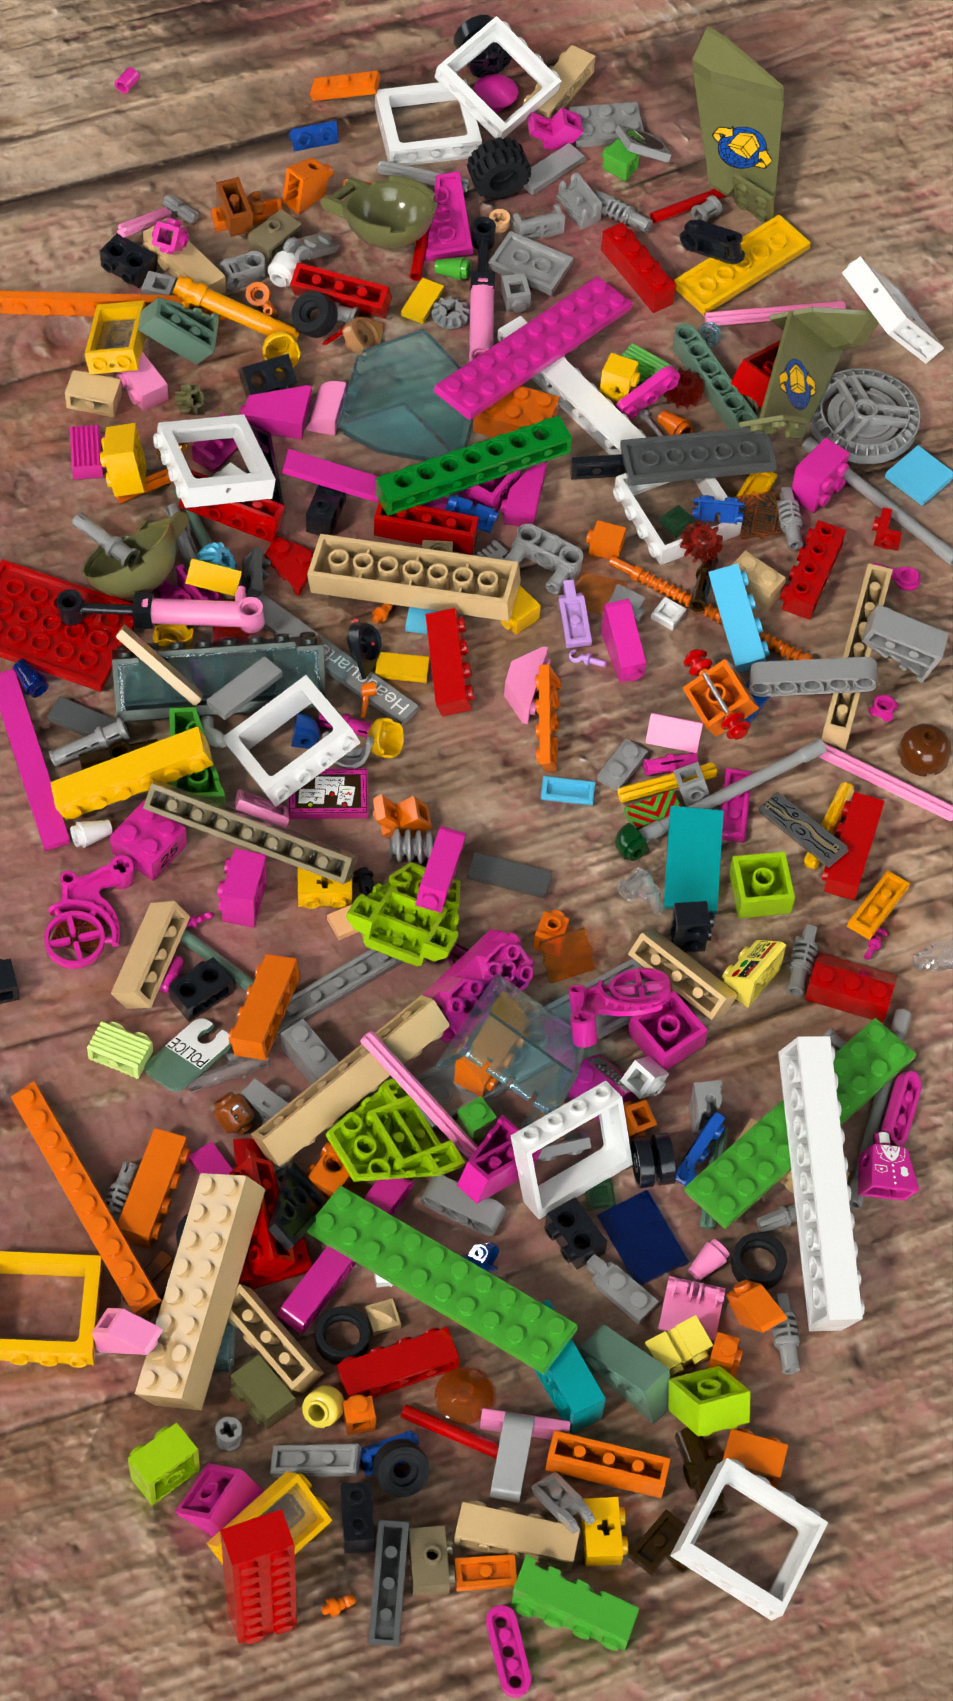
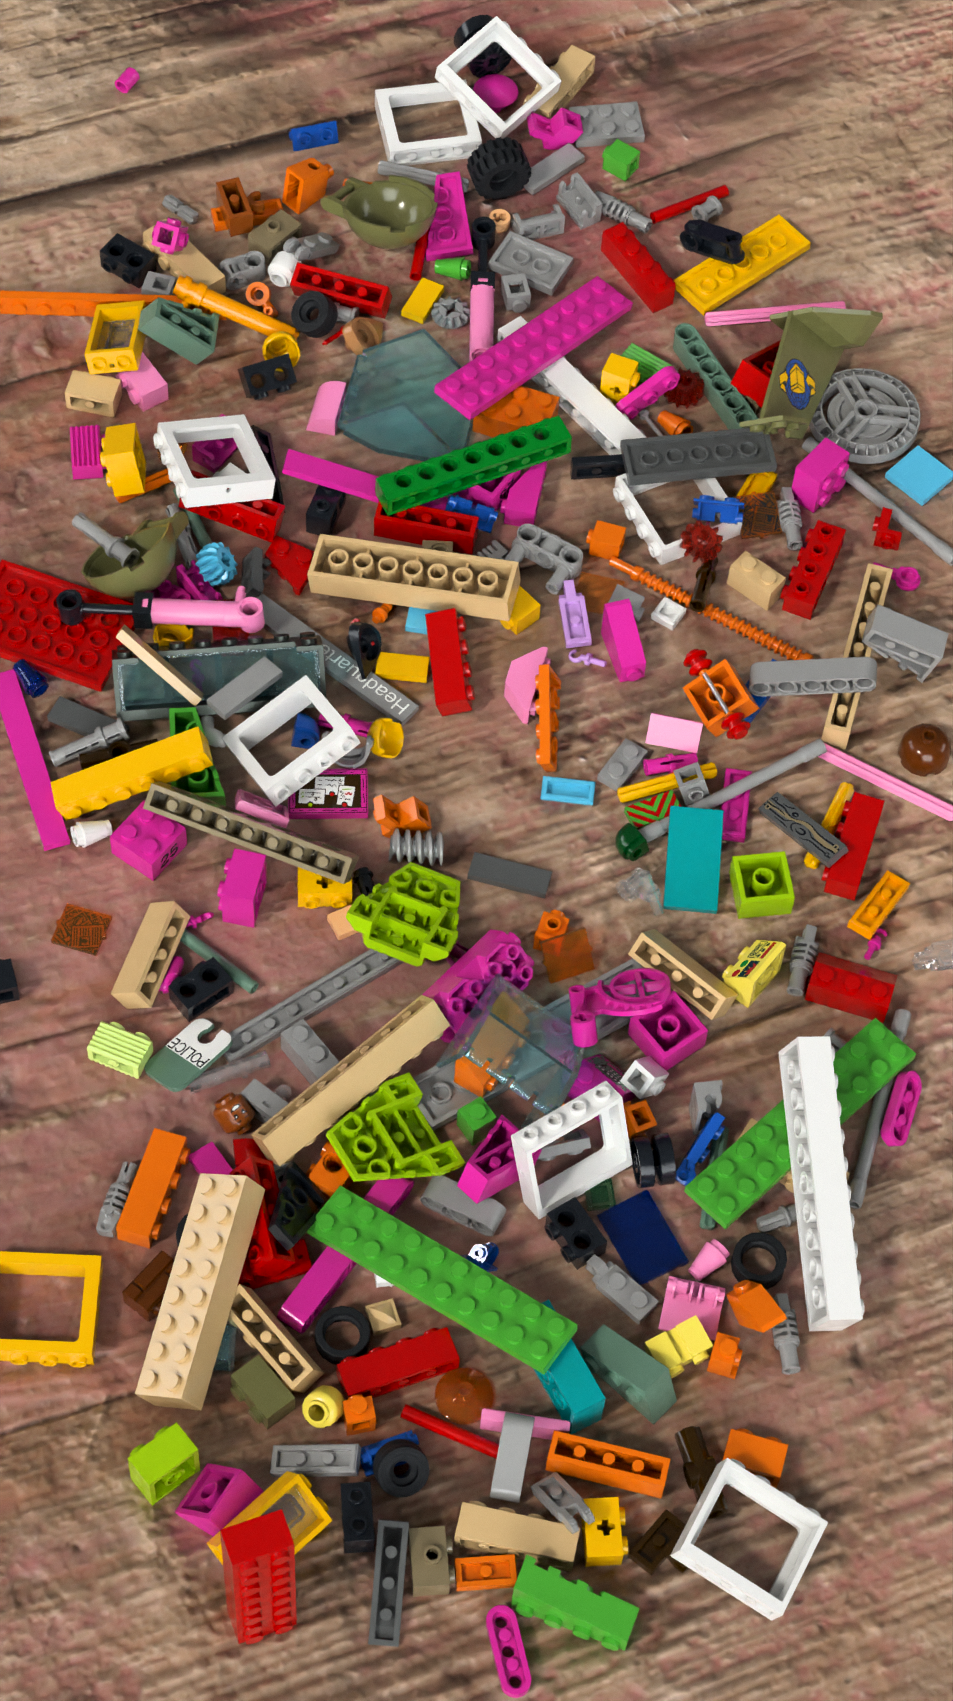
(83, 894): dark pink piece -> none
(86, 1199): orange plate -> none
(125, 1333): bright pink slope -> none
(143, 222): bright pink axle -> none
(189, 399): olive gear -> none
(213, 577): yellow tile -> none
(234, 1427): light grey bush -> none
(264, 1007): orange brick -> none
(280, 411): dark pink slope -> none
(334, 1606): orange piece -> none
(345, 85): orange plate -> none
(367, 689): orange hand -> none
(419, 1094): bright pink axle -> none
(441, 869): dark pink slope -> none
(643, 143): tile -> none
(676, 520): clear green tile -> none
(691, 926): black brick -> none
(709, 1401): lime brick -> none
(715, 332): clear light blue bush -> none
(737, 617): medium azure brick -> none
(739, 123): olive piece -> none
(886, 702): dark pink plate -> none
(886, 1171): dark pink torso -> none
(892, 310): white piece -> none

